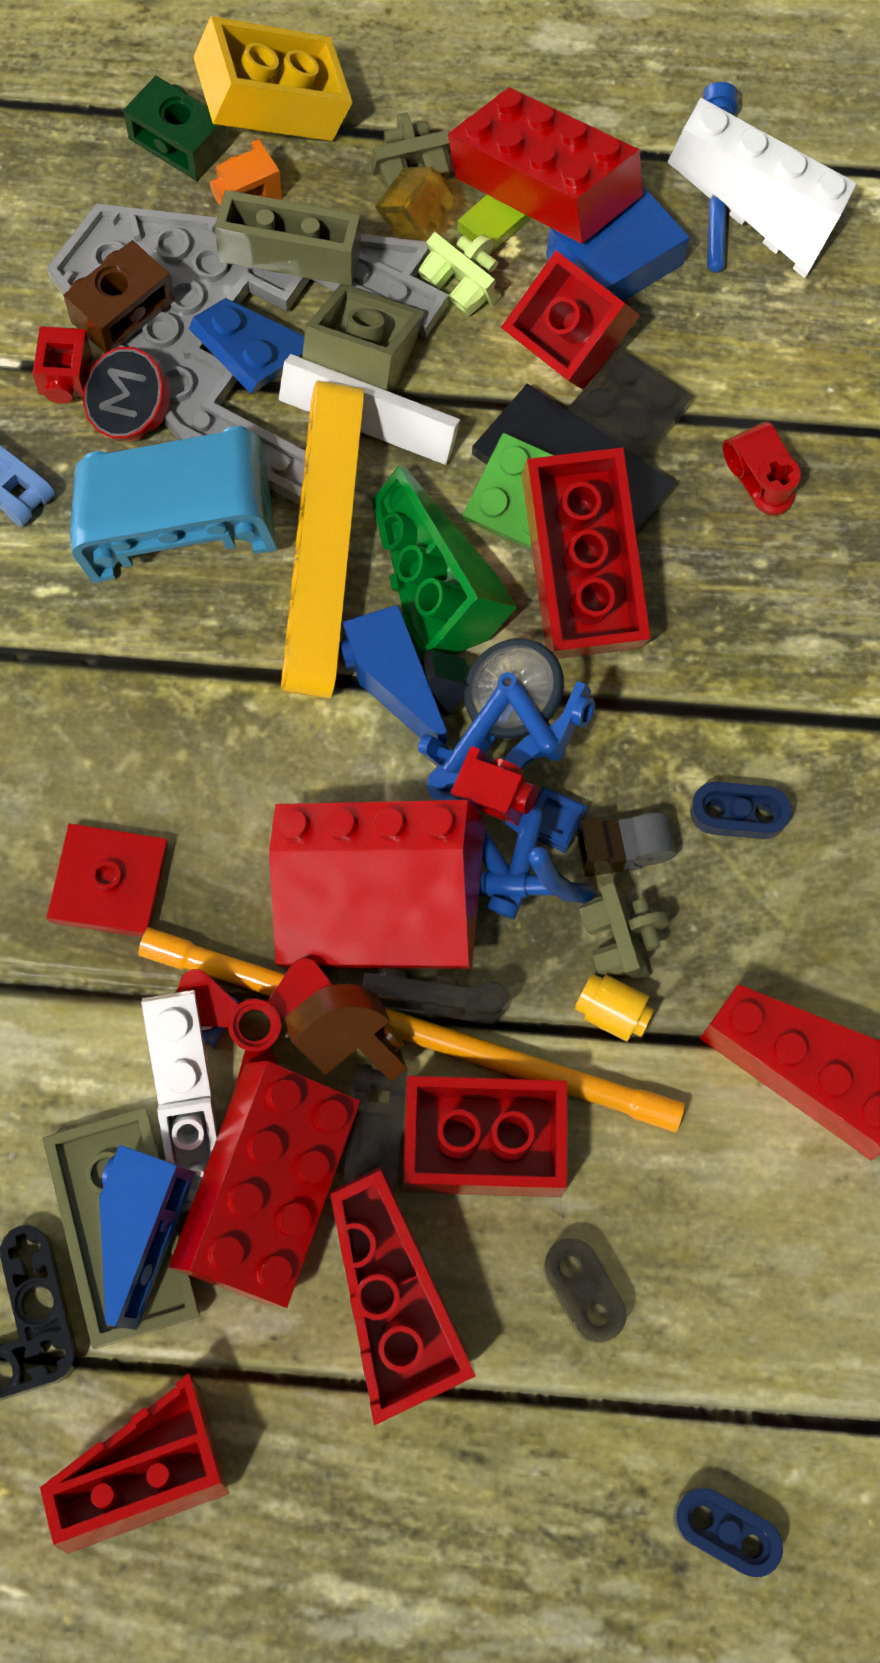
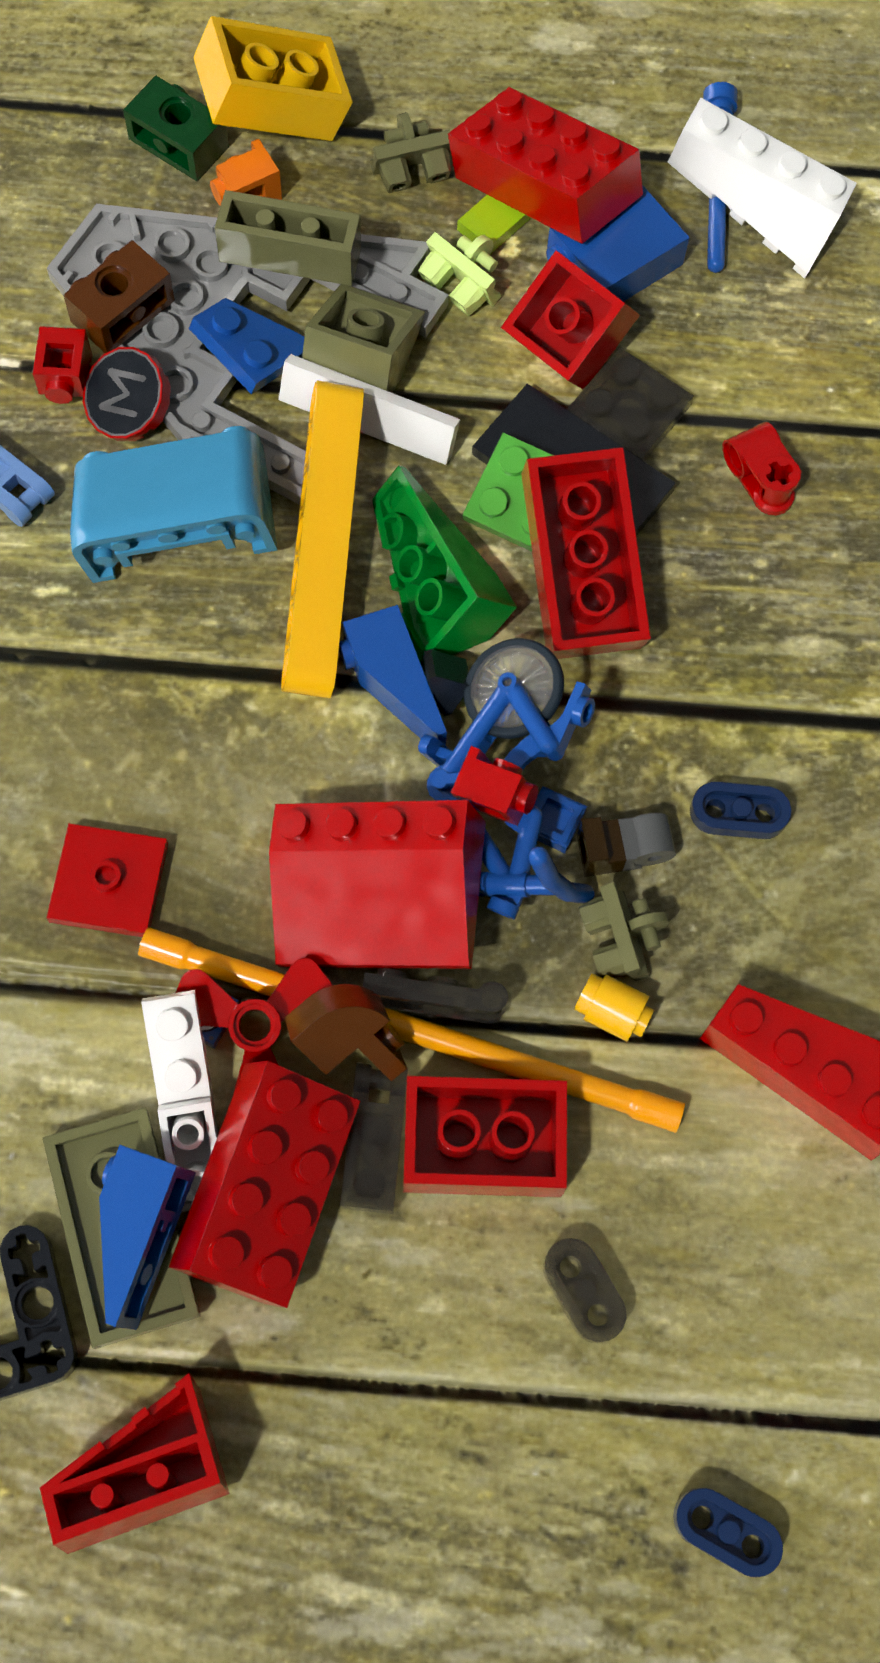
(398, 1312): red wedge -> none
(416, 203): clear yellow brick -> none

